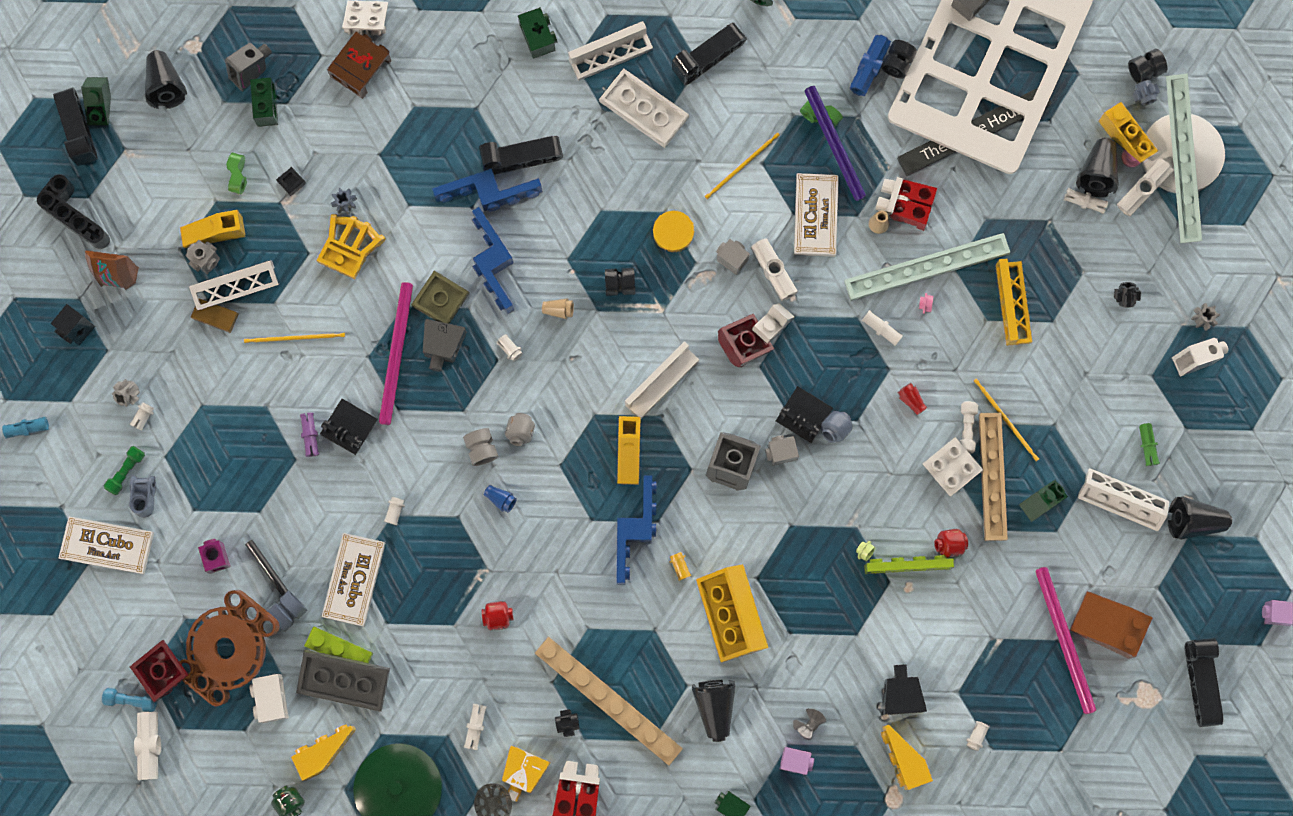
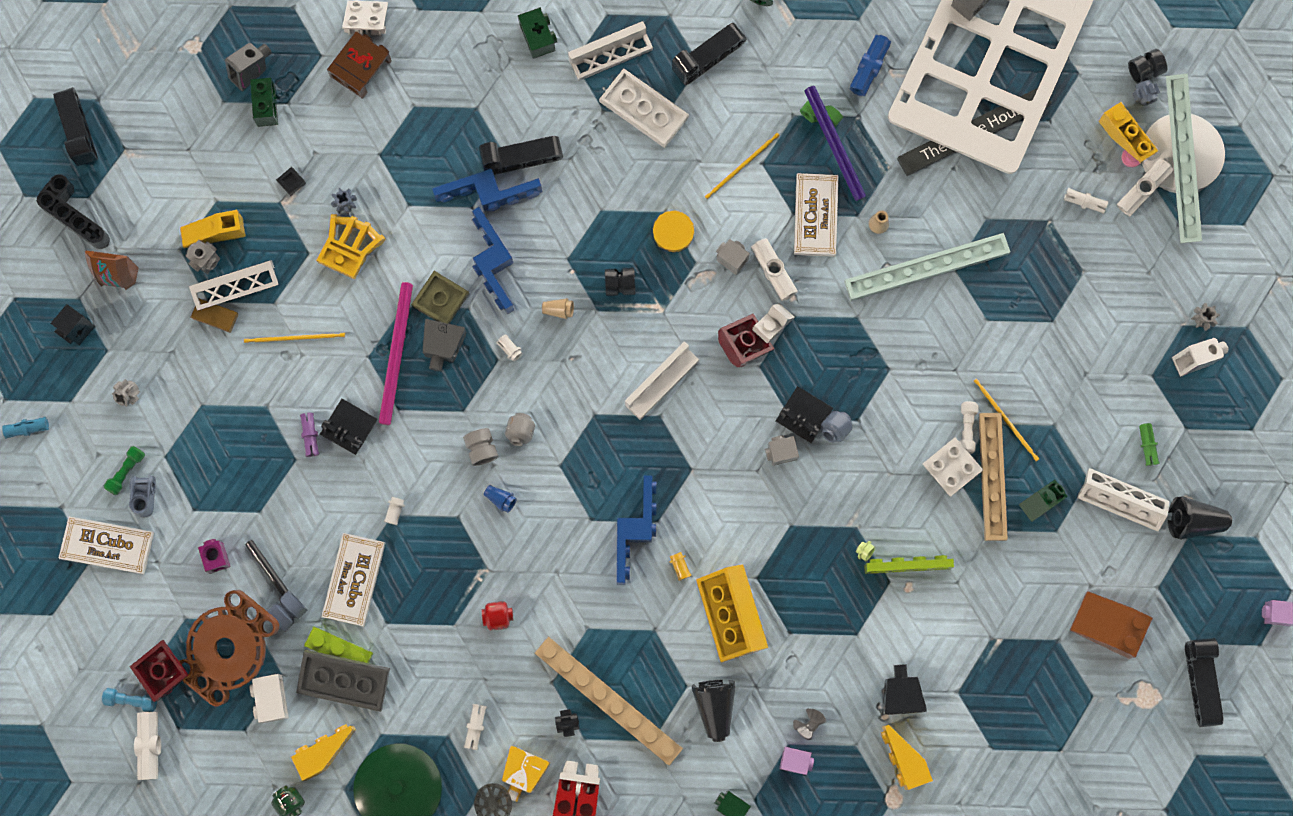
(96, 100): dark green slope -> none
(142, 415): white pin -> none
(162, 82): black cone -> none
(237, 181): bright green piece -> none
(628, 450): yellow slope -> none
(732, 461): dark grey slope -> none
(882, 328): white pin -> none
(900, 56): black wheel -> none
(908, 202): red hips -> none
(911, 397): red cone -> none
(926, 303): bright pink plate -> none
(951, 543): red head -> none
(977, 736): white pin -> none
(1008, 303): yellow fence -> none
(1065, 640): dark pink axle -> none
(1100, 170): black cone -> none
(1127, 294): black gear -> none

